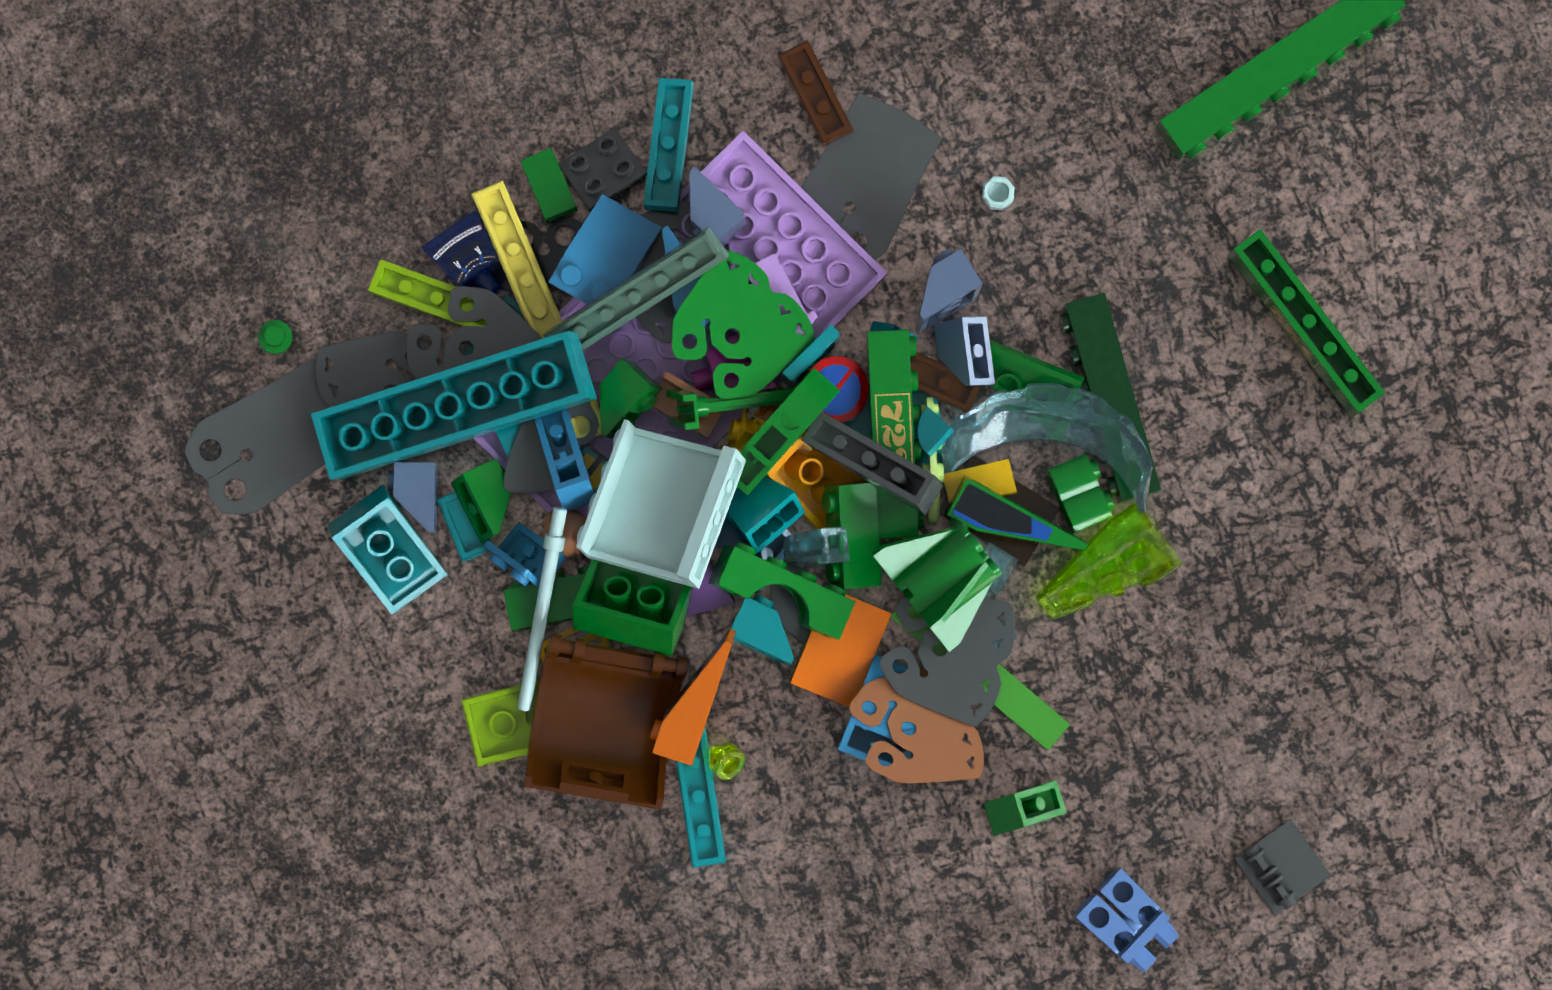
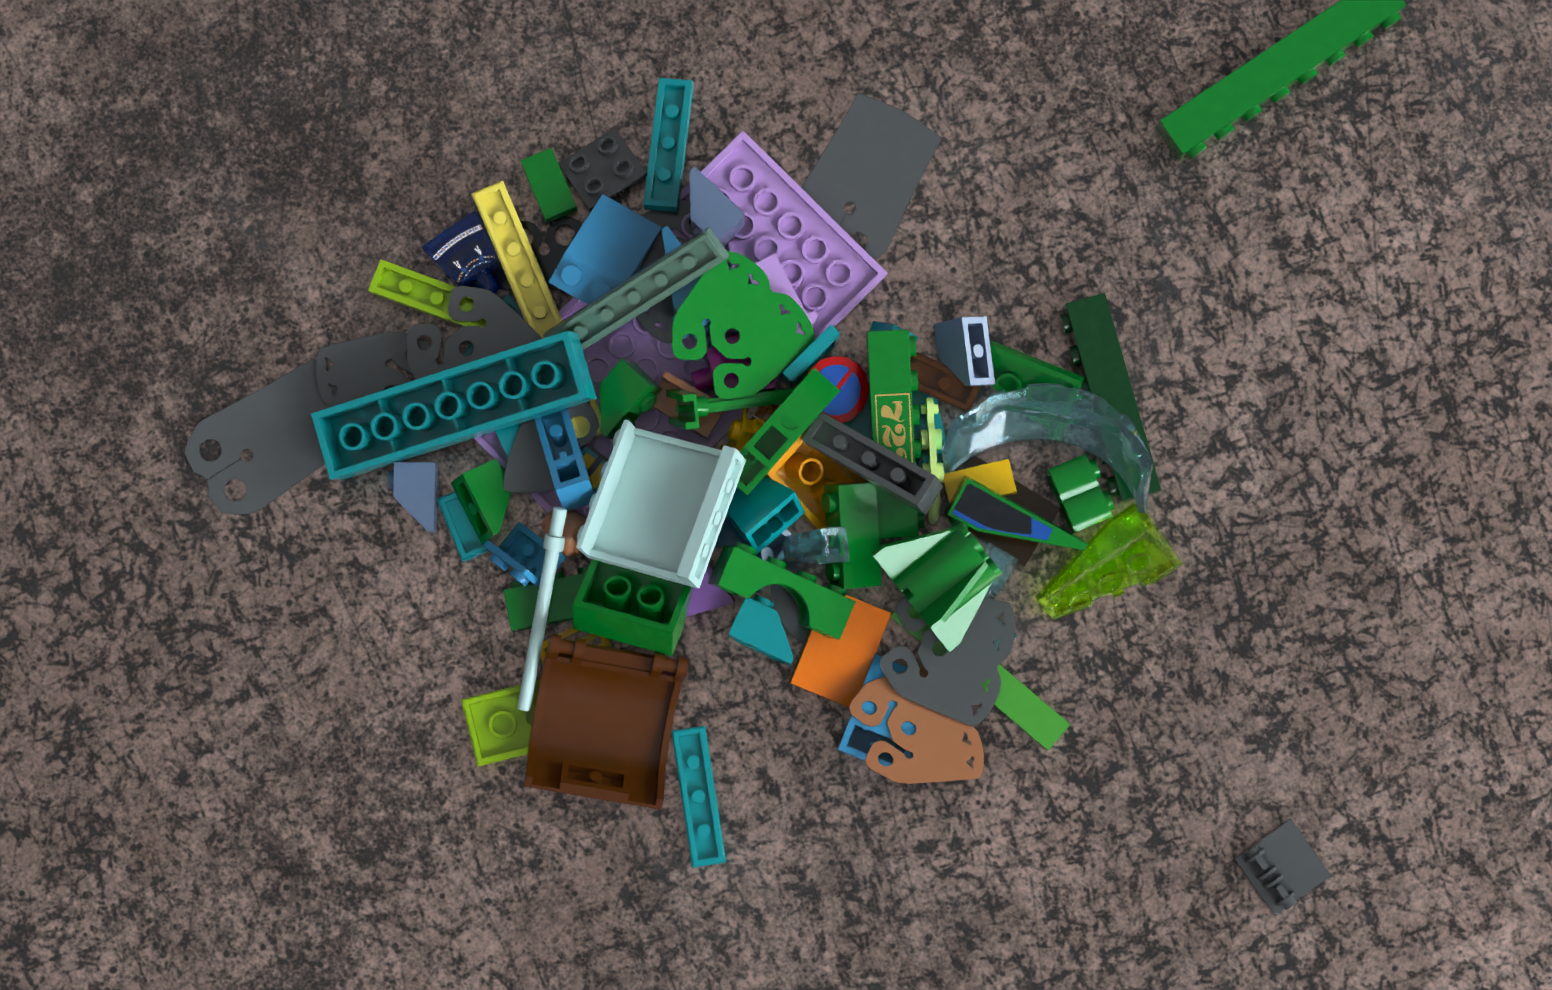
(275, 336): green plate -> none
(386, 549): teal slope -> none
(687, 715): orange slope -> none
(726, 761): clear neon green tile -> none
(815, 93): reddish brown tile -> none
(932, 431): teal tile -> none
(948, 288): sand blue slope -> none
(997, 193): light aqua tile -> none
(1025, 808): green slope -> none
(1134, 928): medium blue hips -> none
(1306, 323): green brick -> none

